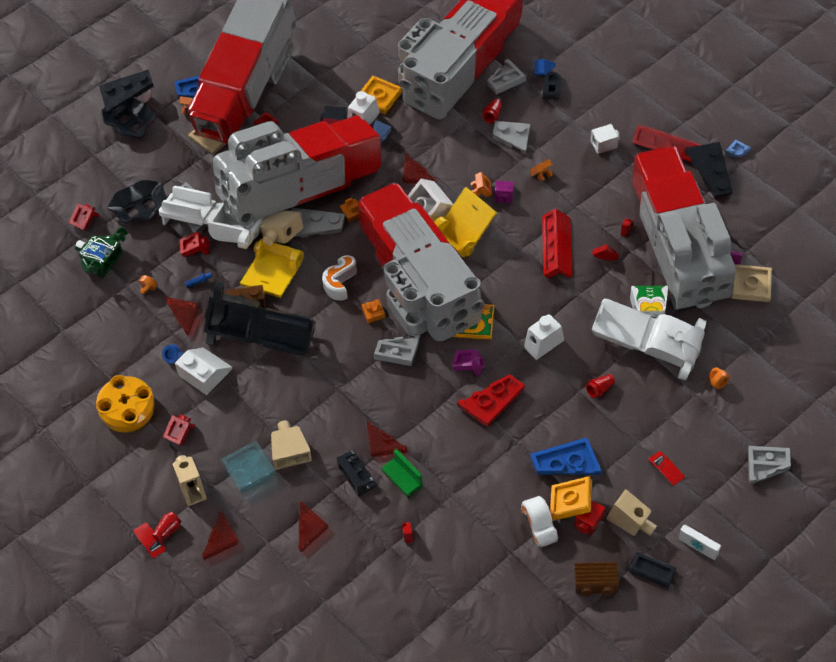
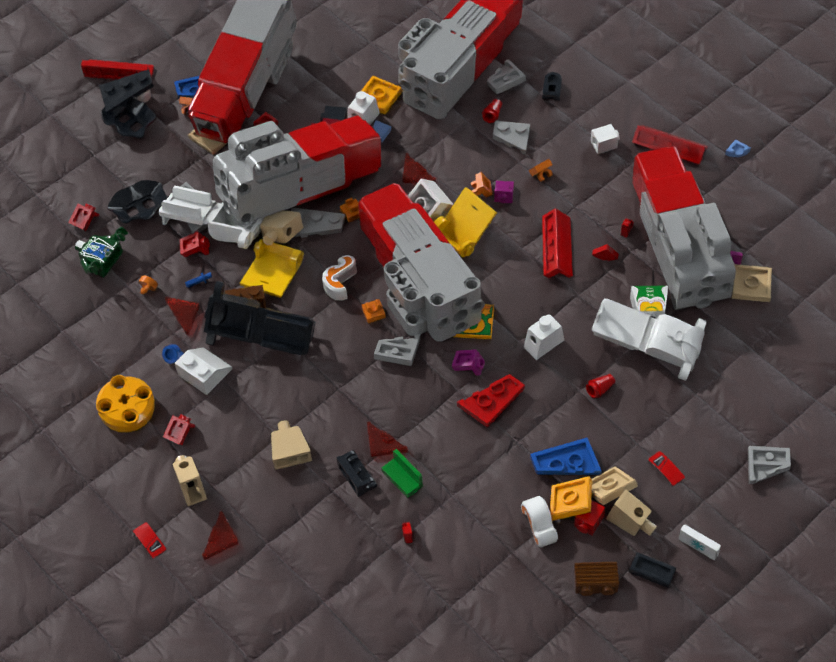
(112, 69): none -> red panel
(168, 524): red cone -> none
(248, 466): clear light blue plate -> none
(310, 527): clear red tile -> none
(543, 67): blue slope -> none
(611, 485): none -> tan tile
(712, 167): black wing -> none
(719, 379): orange tile -> none

